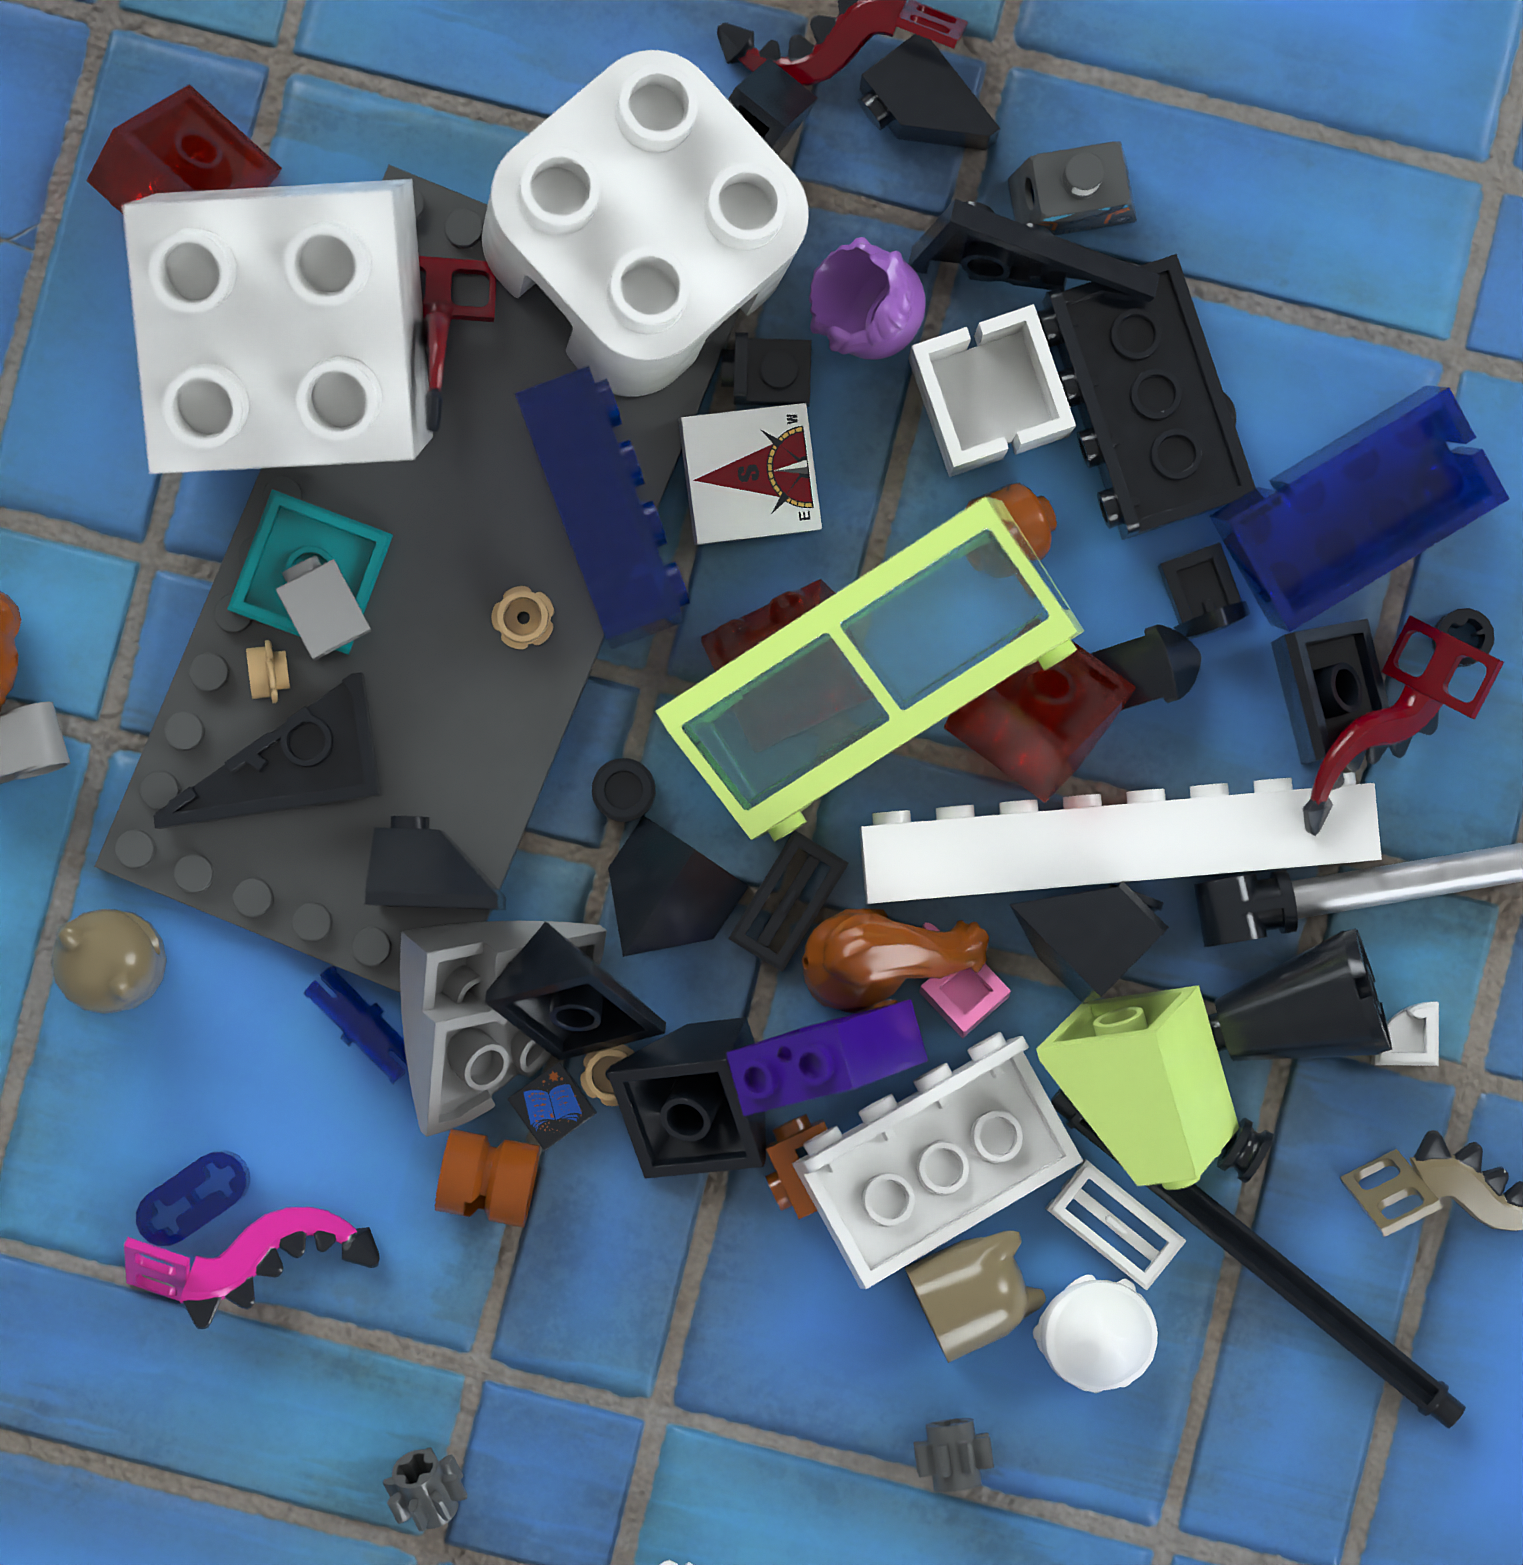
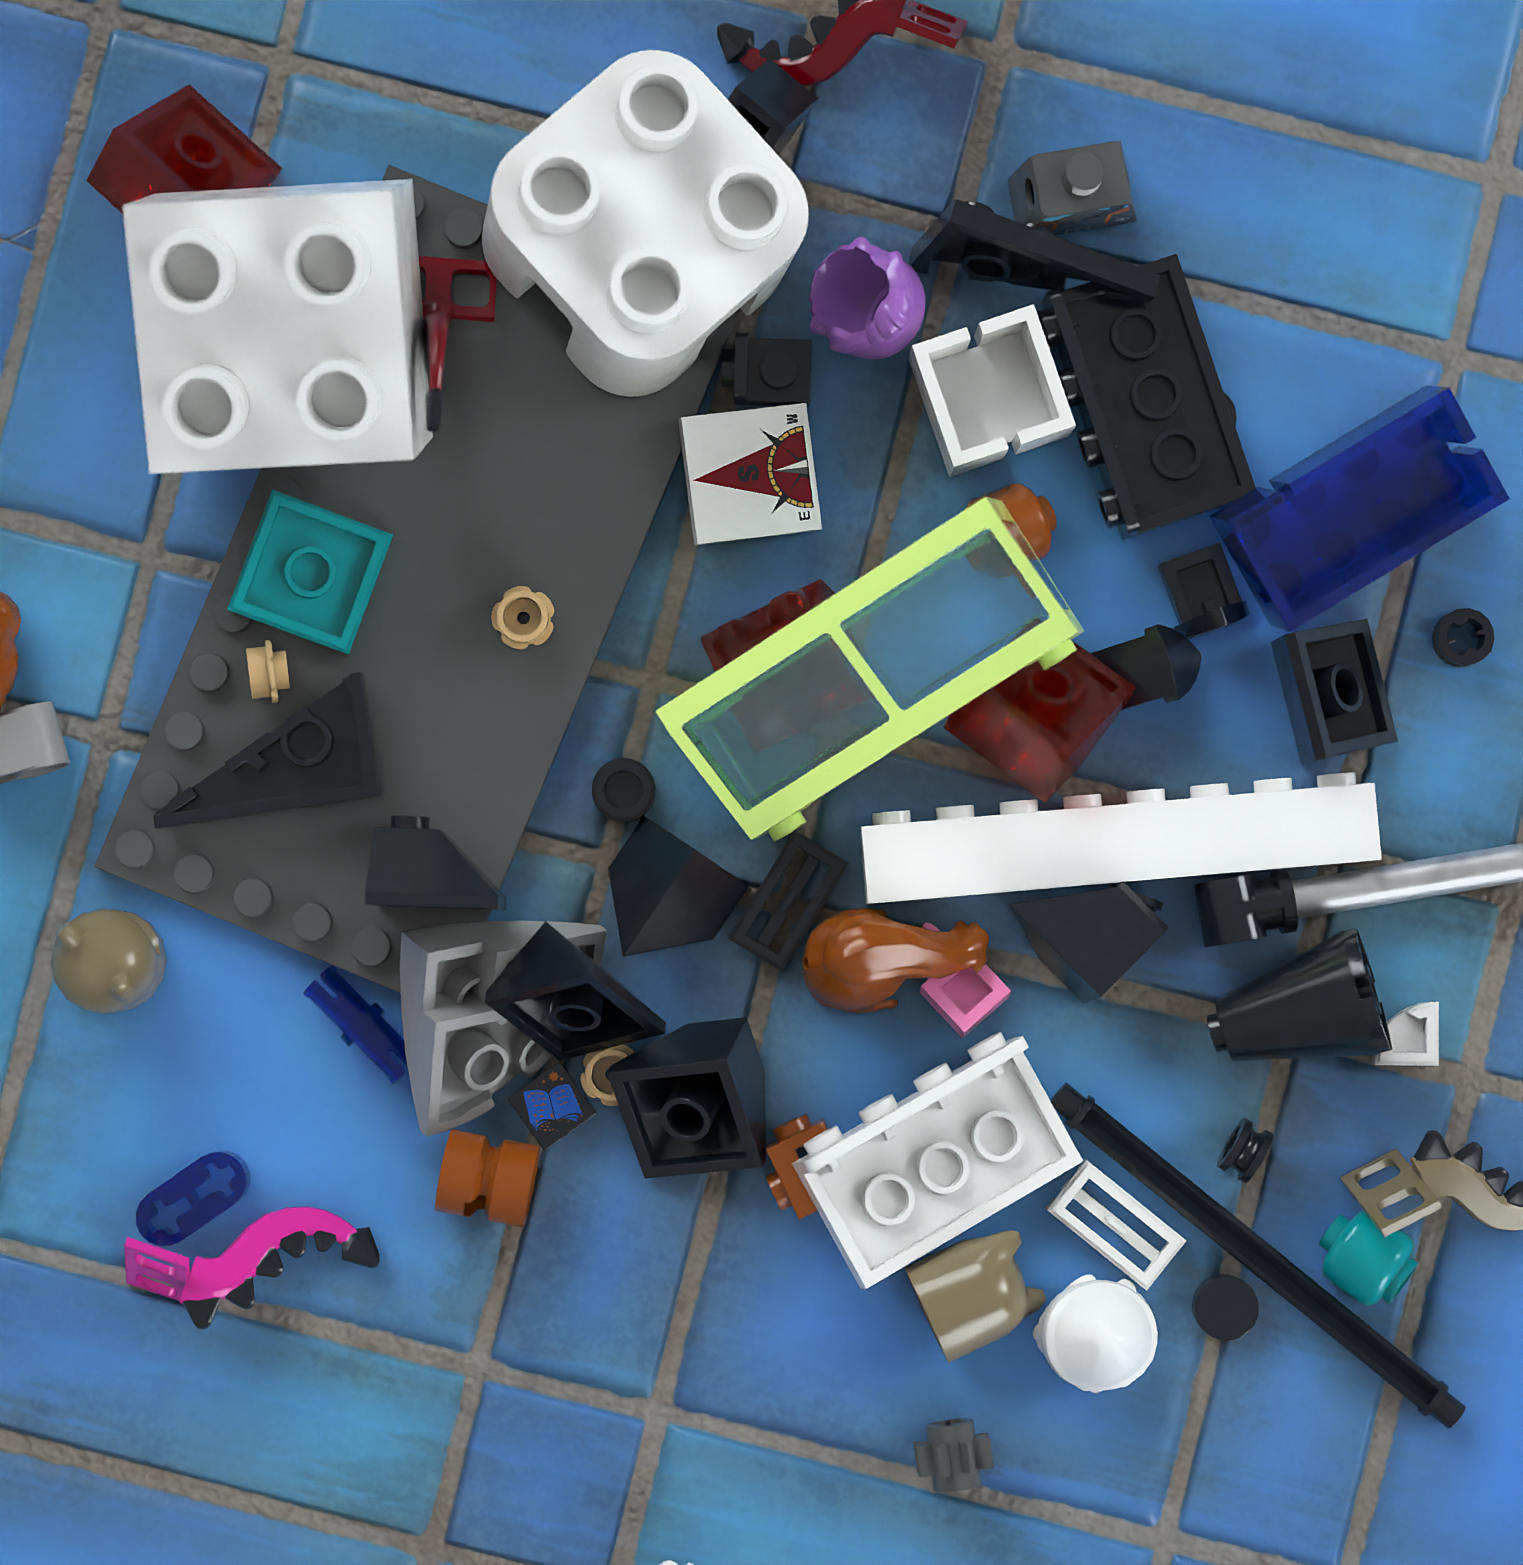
(321, 606): light grey brick -> none
(425, 1489): dark grey gear -> none
(598, 503): clear blue piece -> none
(827, 1057): dark purple window -> none
(925, 99): black slope -> none
(1146, 1082): yellowish green slope -> none
(1225, 1307): none -> black tile
(1366, 1261): none -> teal head
(1394, 726): dark red piece -> none

